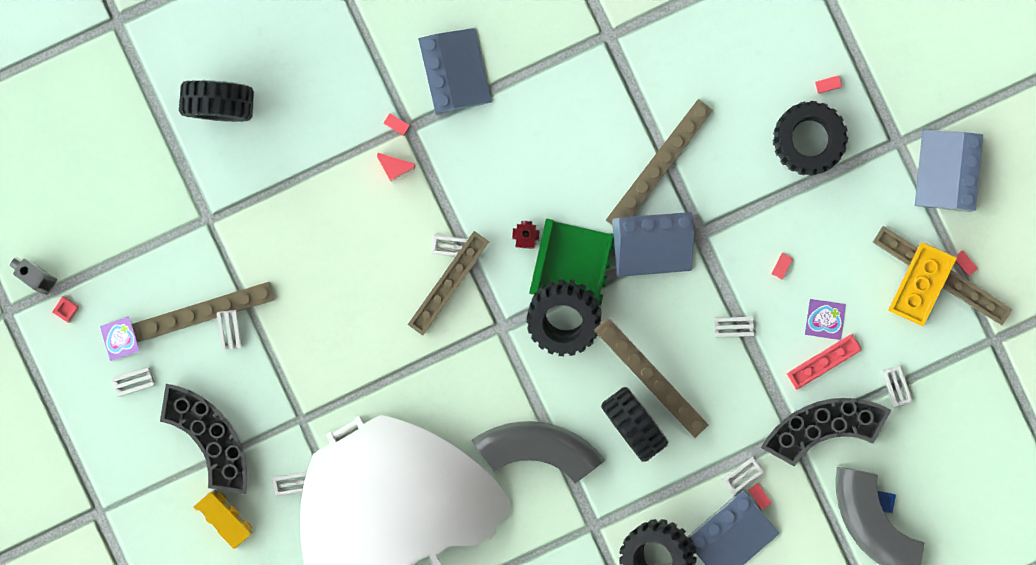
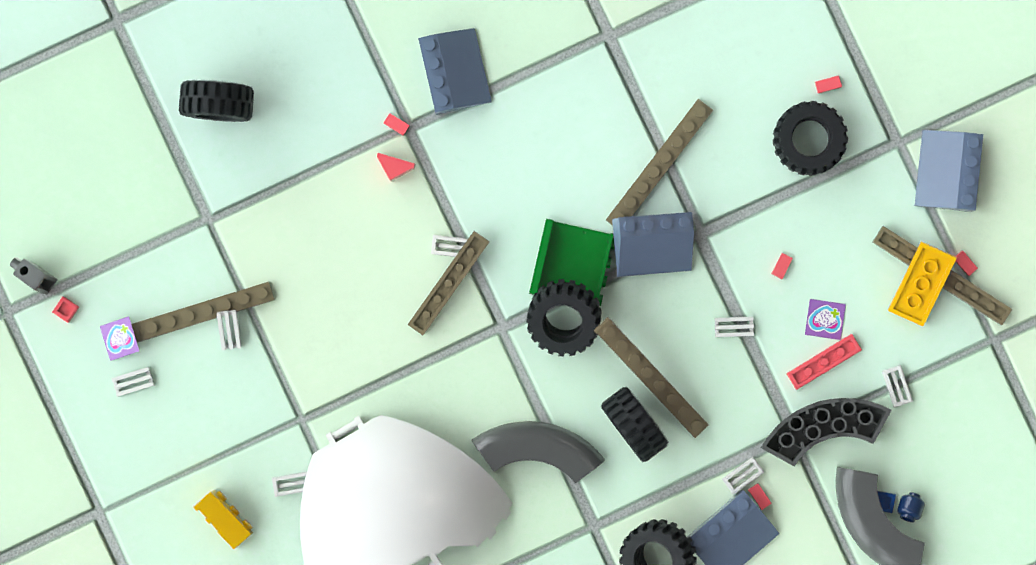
(211, 433): dark grey brick -> none
(522, 242): dark red brick -> none
(910, 507): none -> dark blue head

